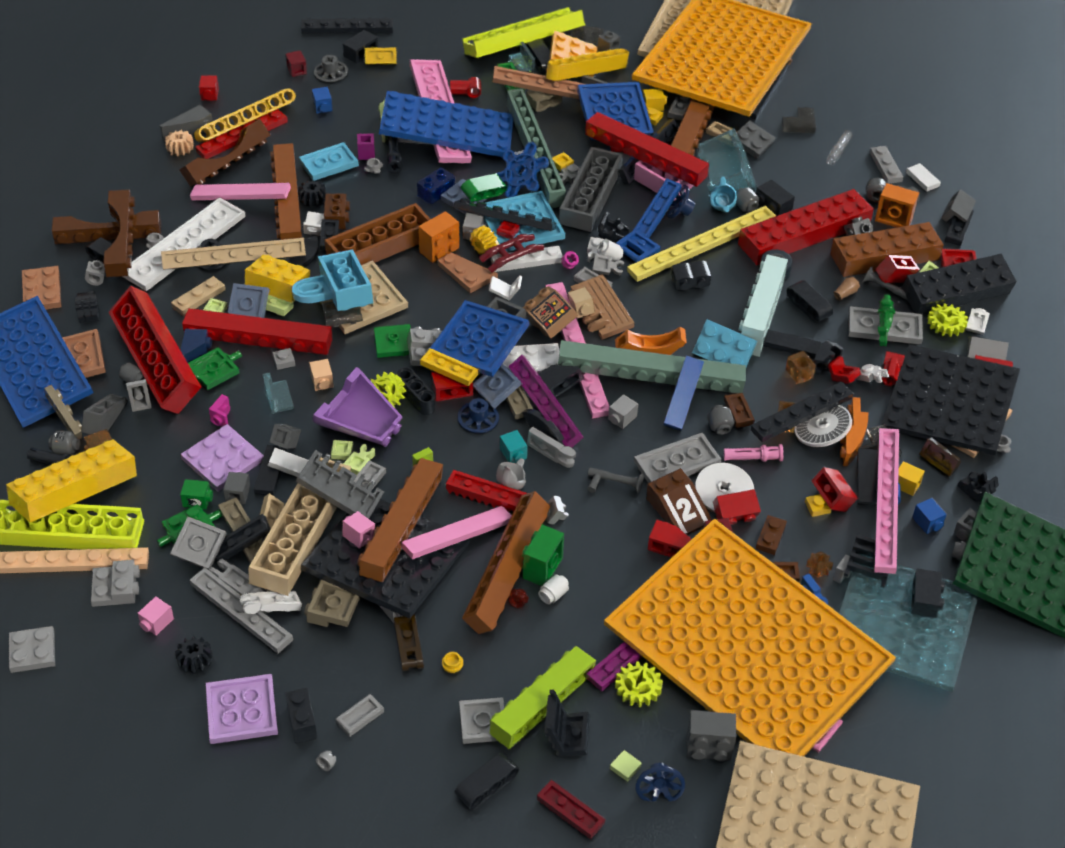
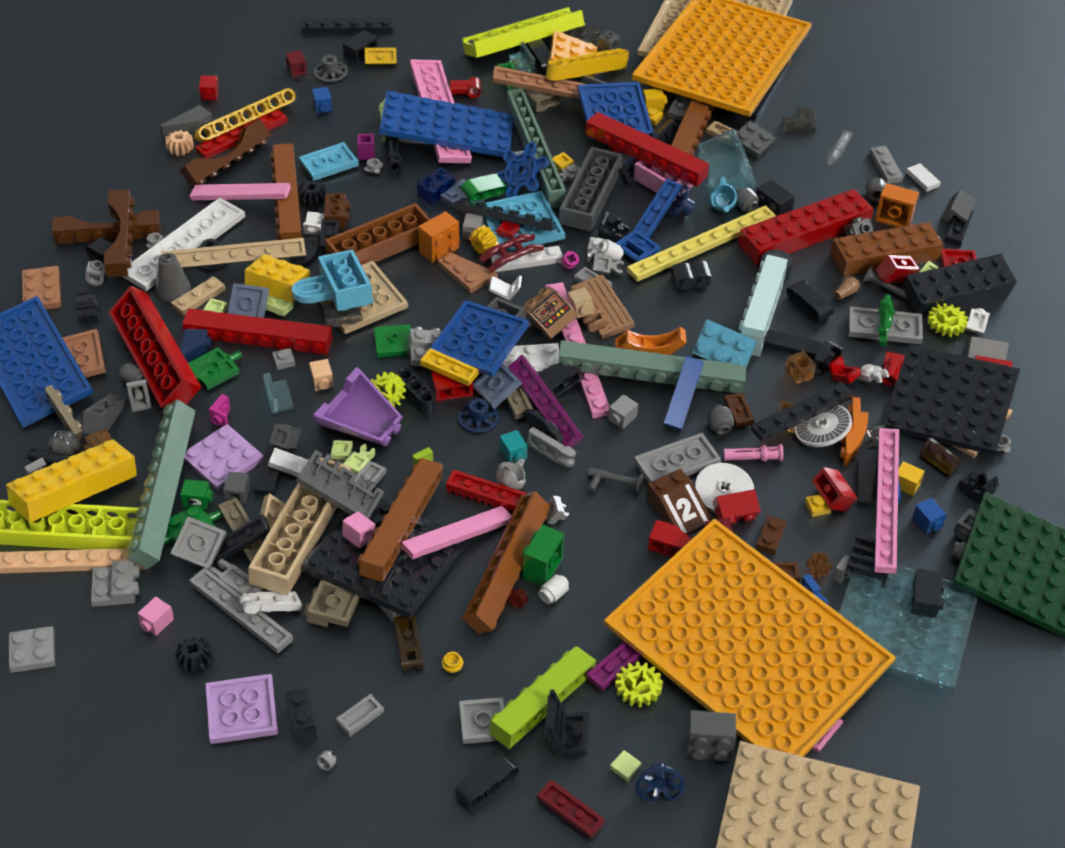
(36, 465): none -> light grey tile
(161, 485): none -> sand green brick
(170, 279): none -> dark grey cone

